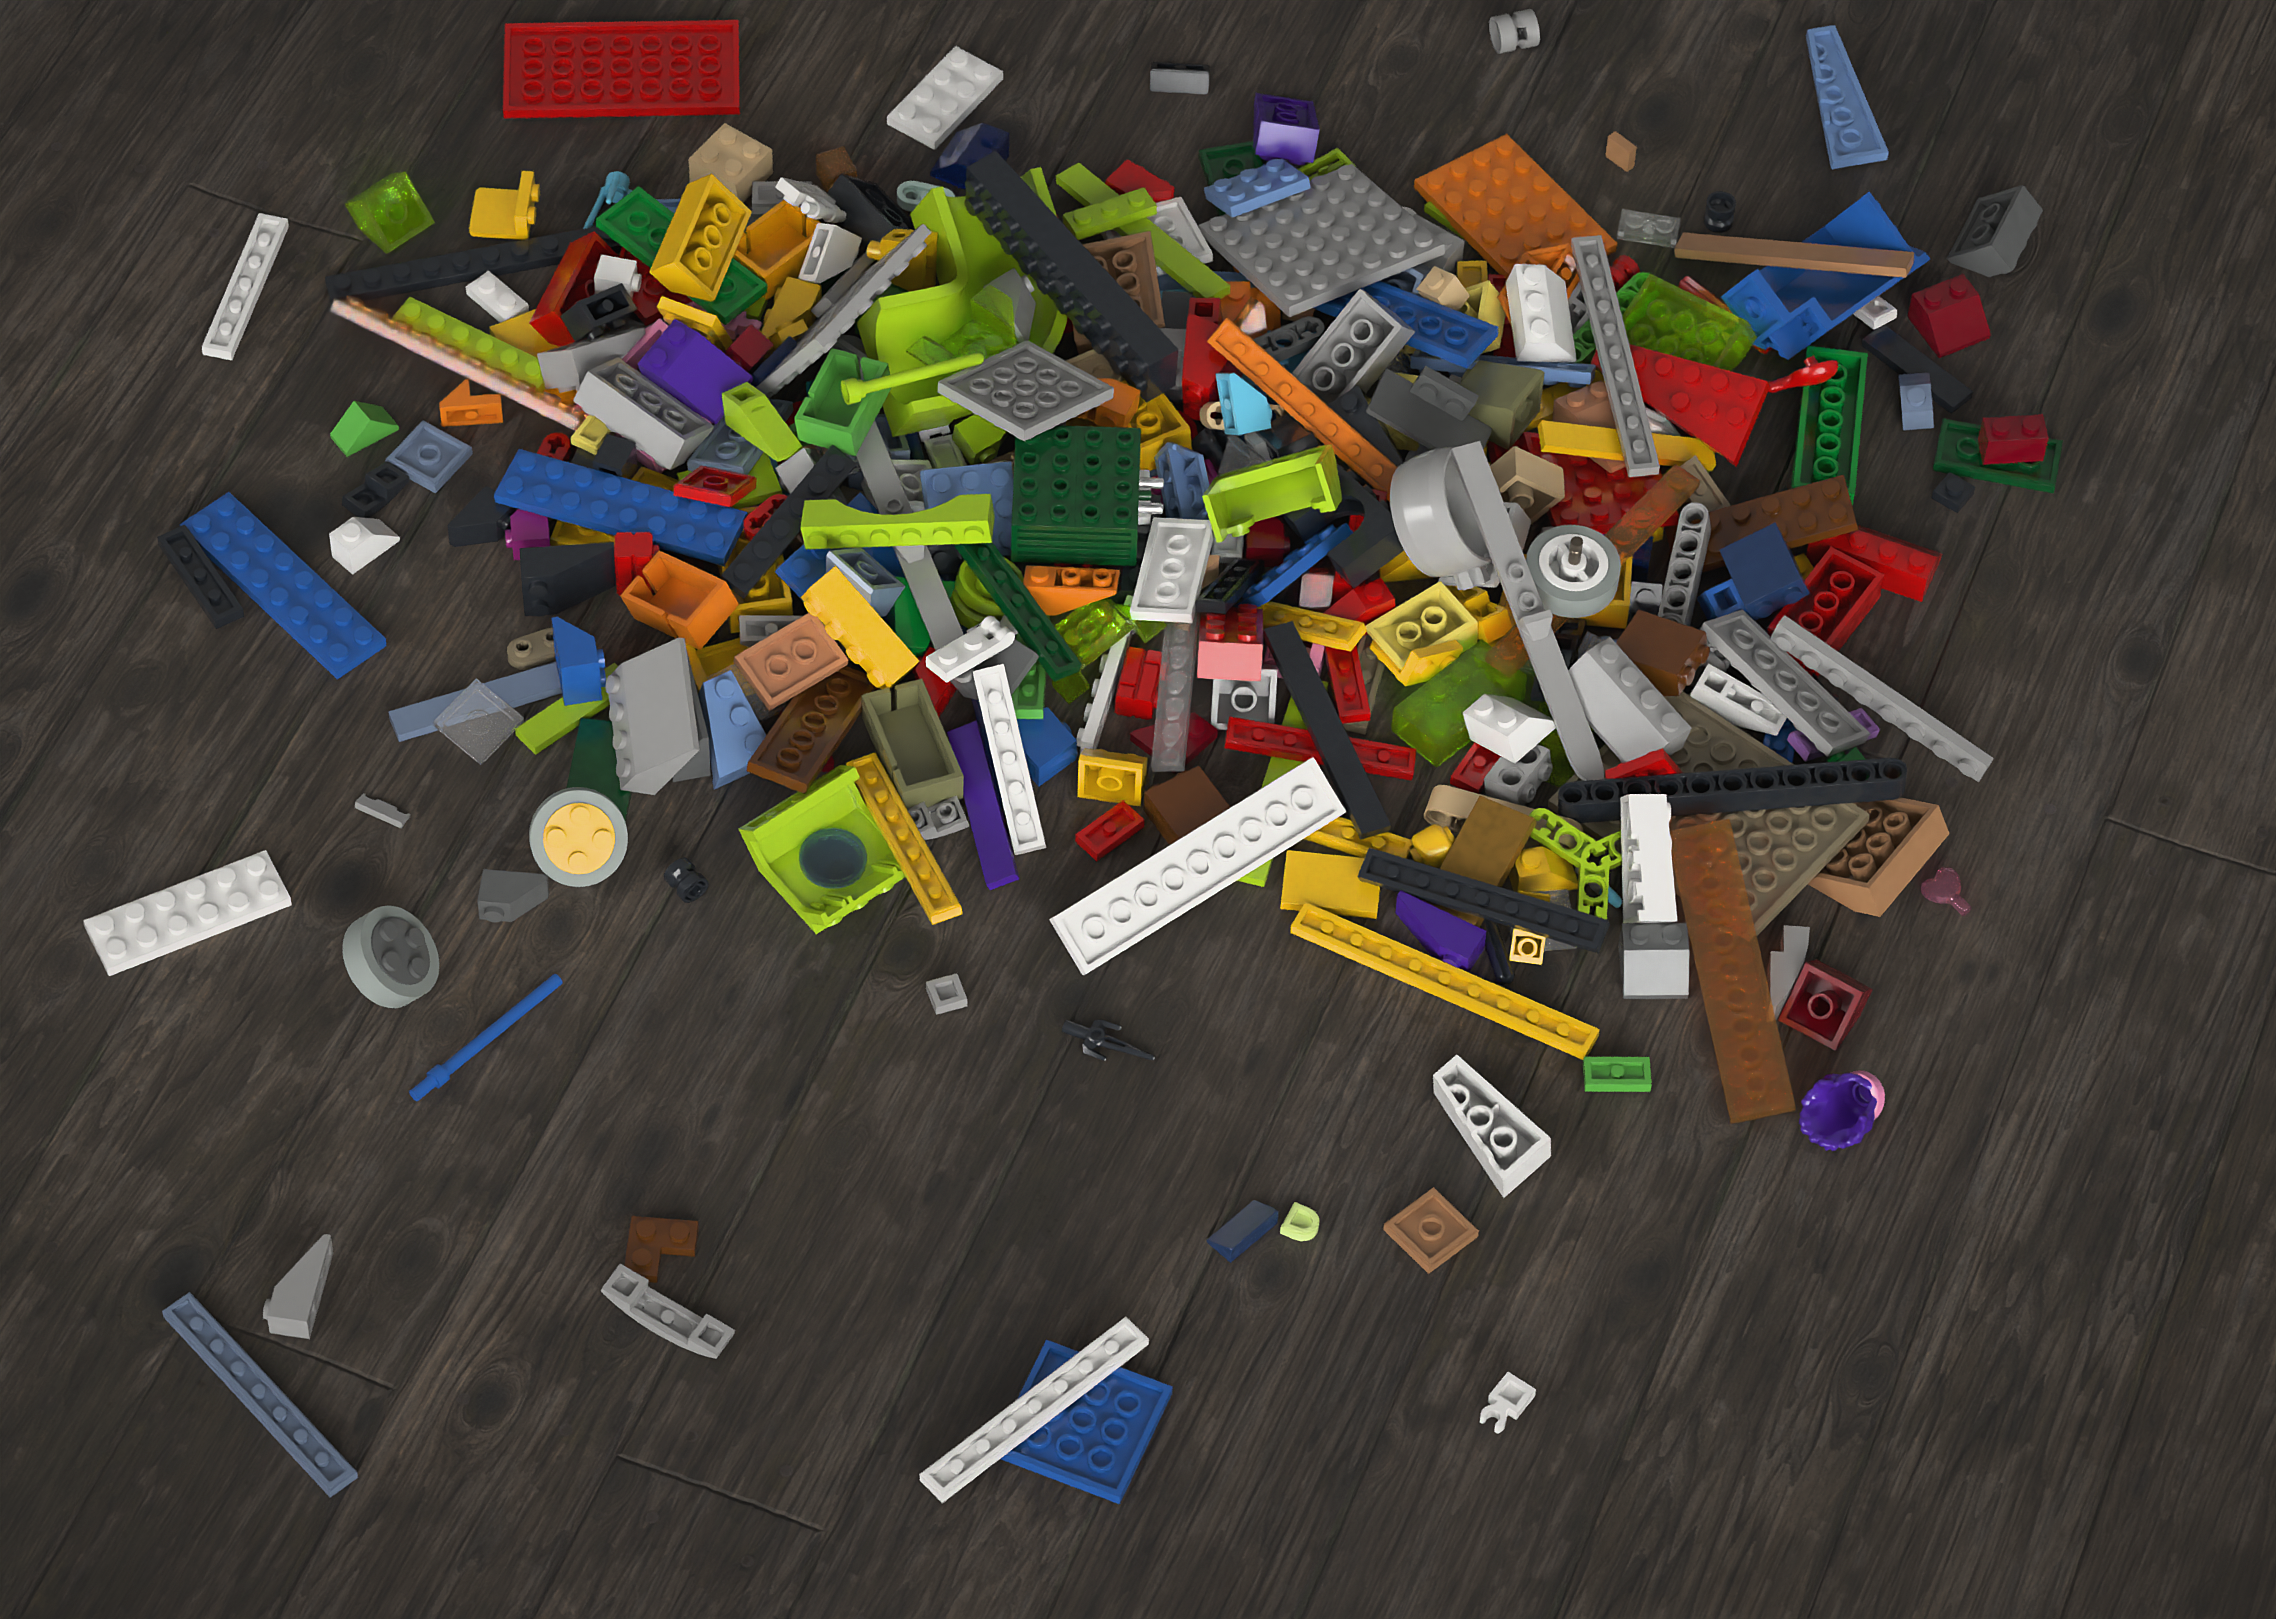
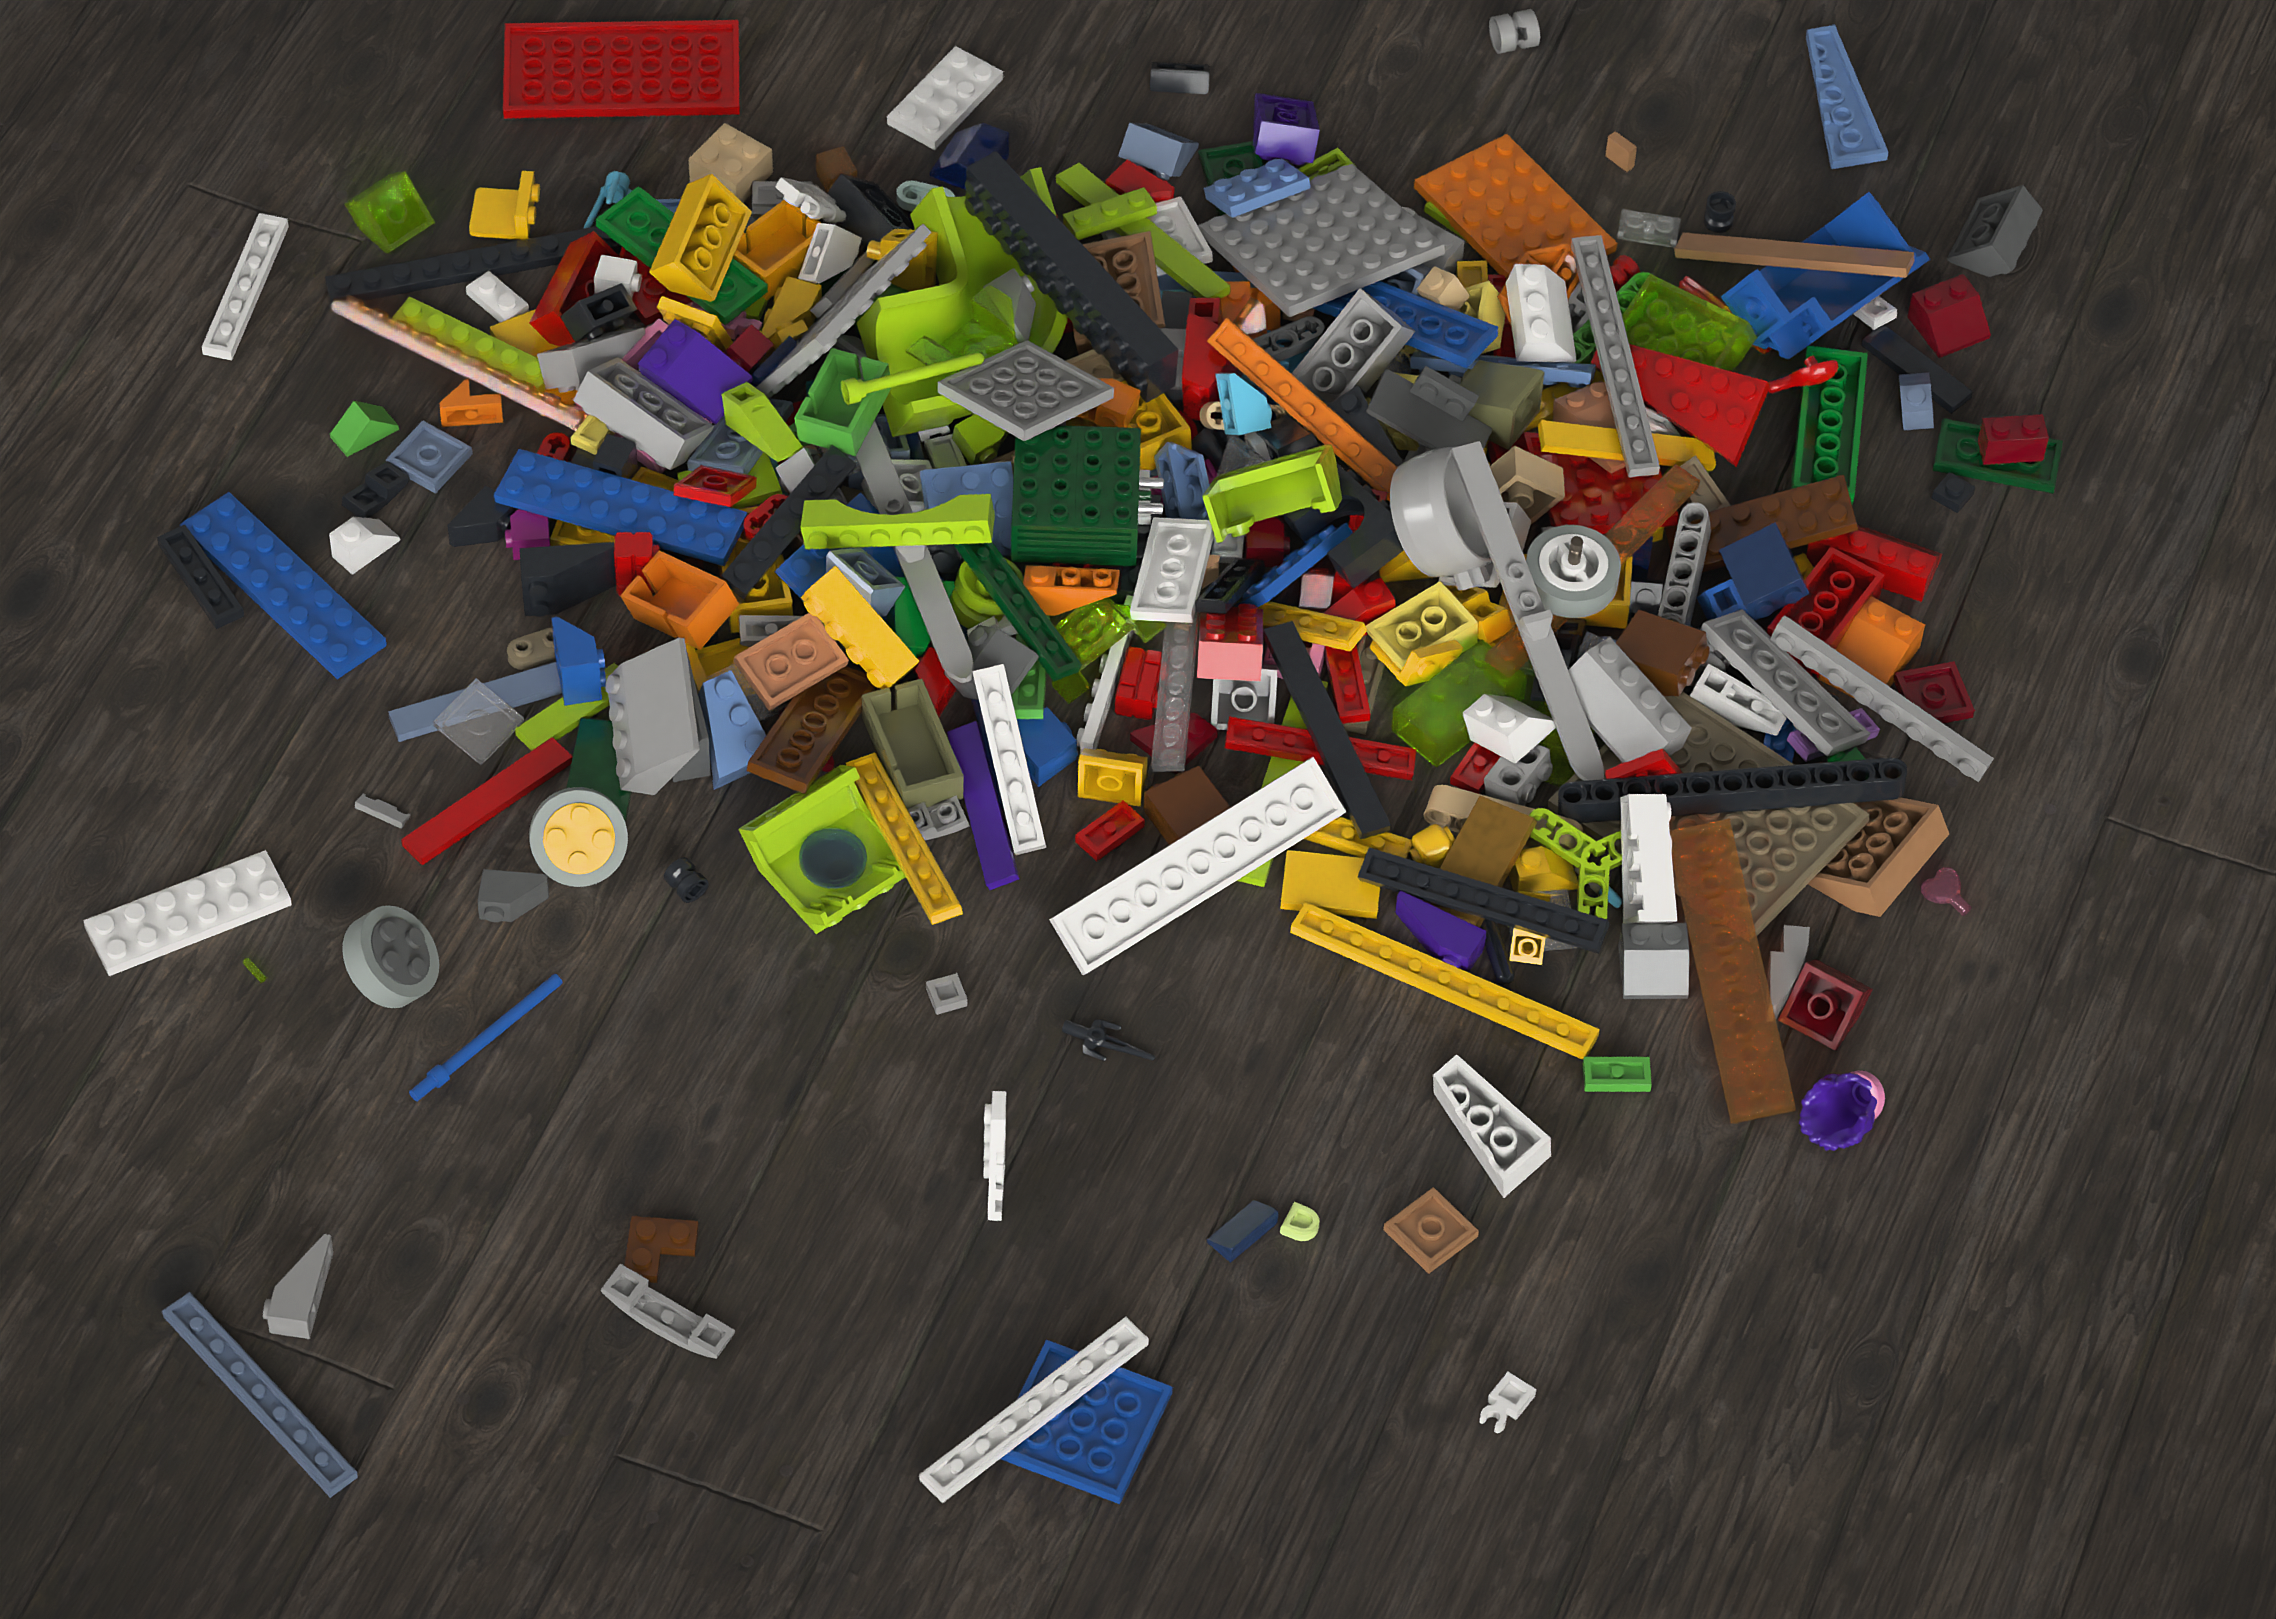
(254, 970): none -> clear neon green piece
(487, 801): none -> red tile
(970, 649): white plate -> none
(995, 1152): none -> white wing
(1157, 149): none -> sand blue slope
(1880, 641): none -> orange slope
(1937, 691): none -> dark red plate

